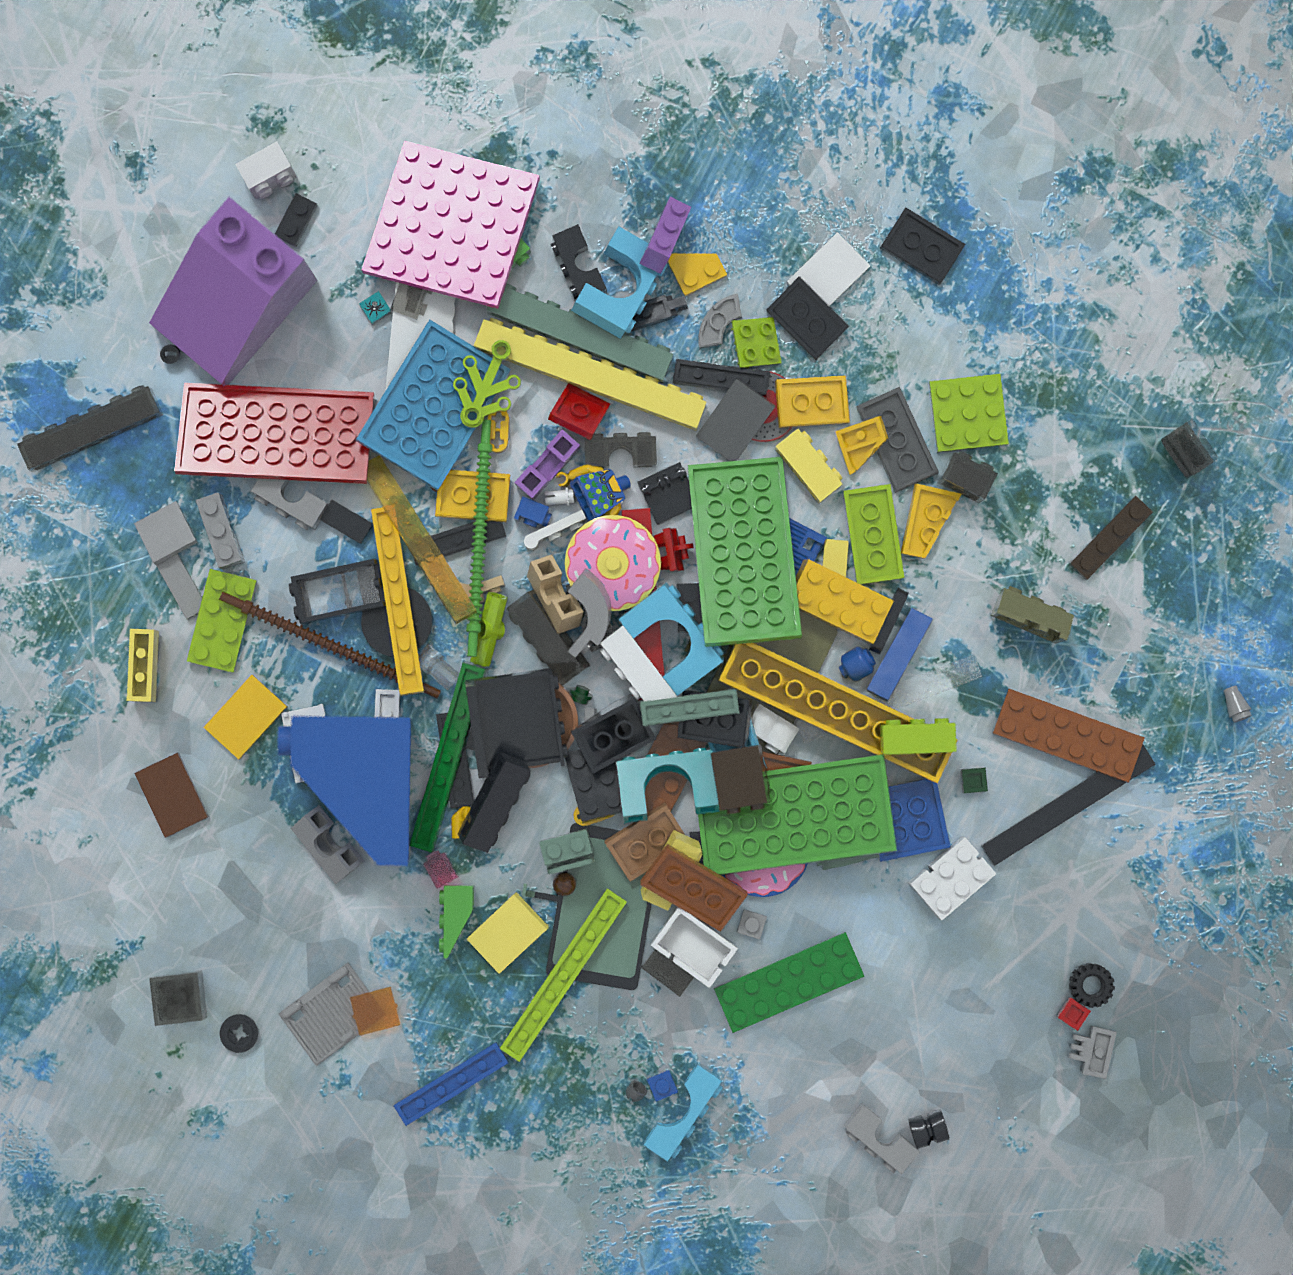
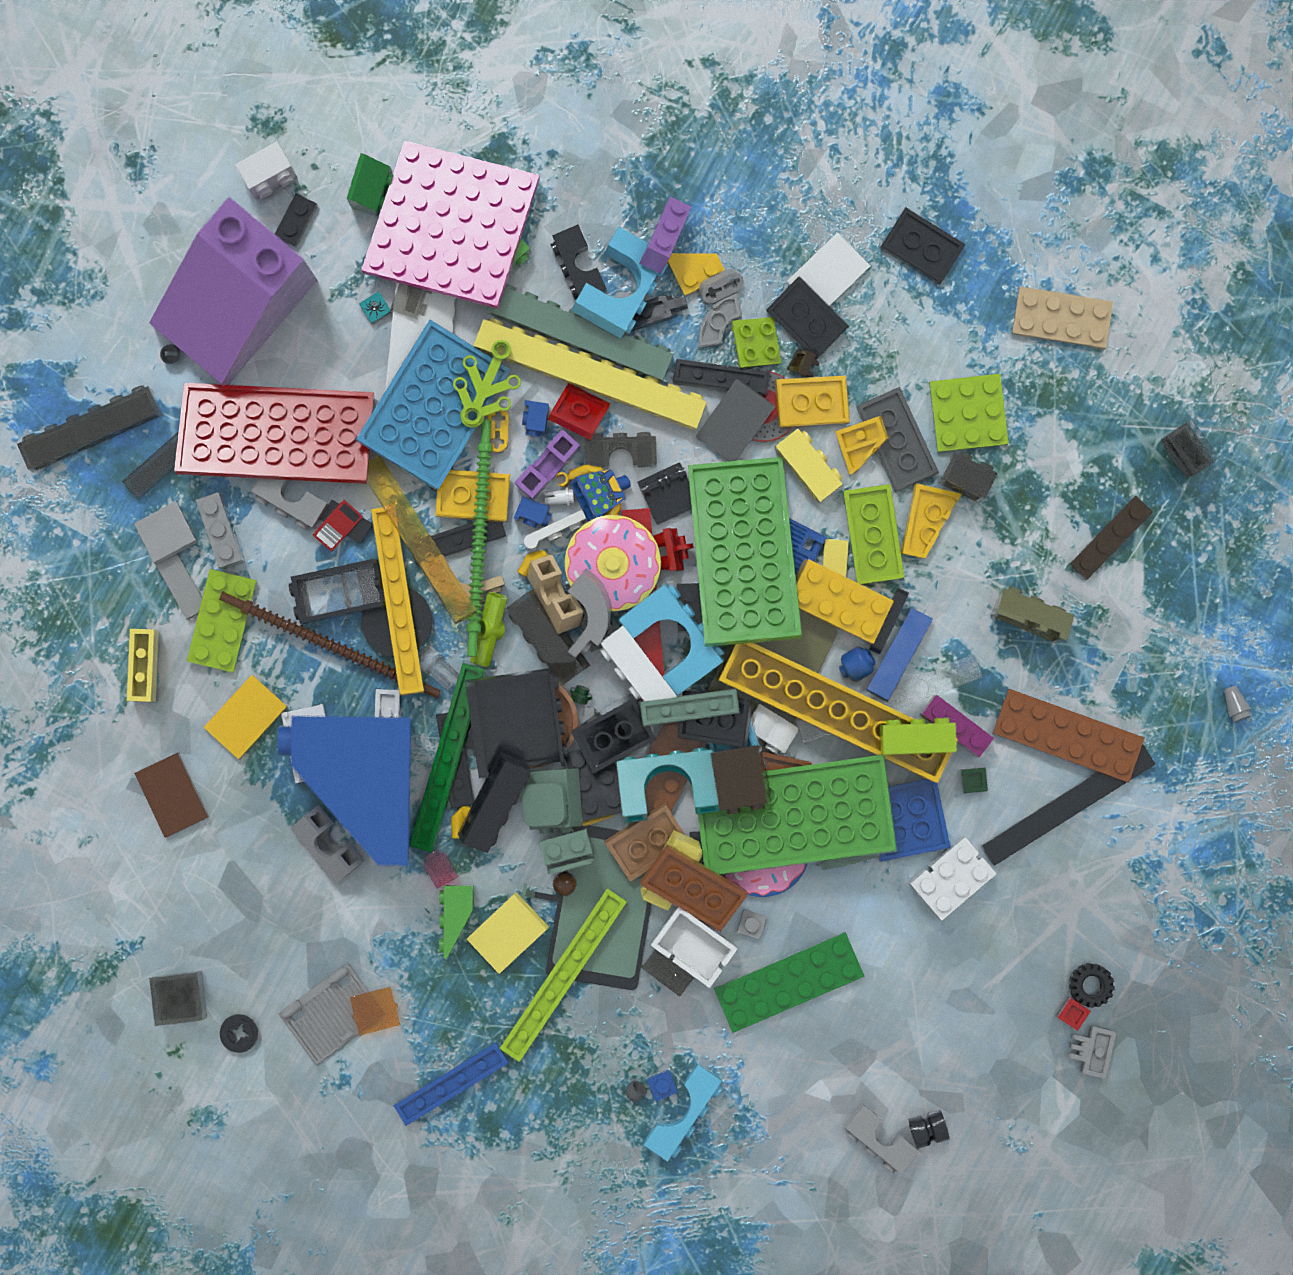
(153, 469): none -> clear smoke tile
(337, 525): none -> slope
(369, 185): none -> green slope
(524, 567): none -> yellow arm
(535, 418): none -> blue brick
(553, 801): none -> sand green brick
(721, 285): none -> light grey beam
(802, 362): none -> dark brown tile
(967, 732): none -> magenta arch
(1062, 317): none -> tan plate

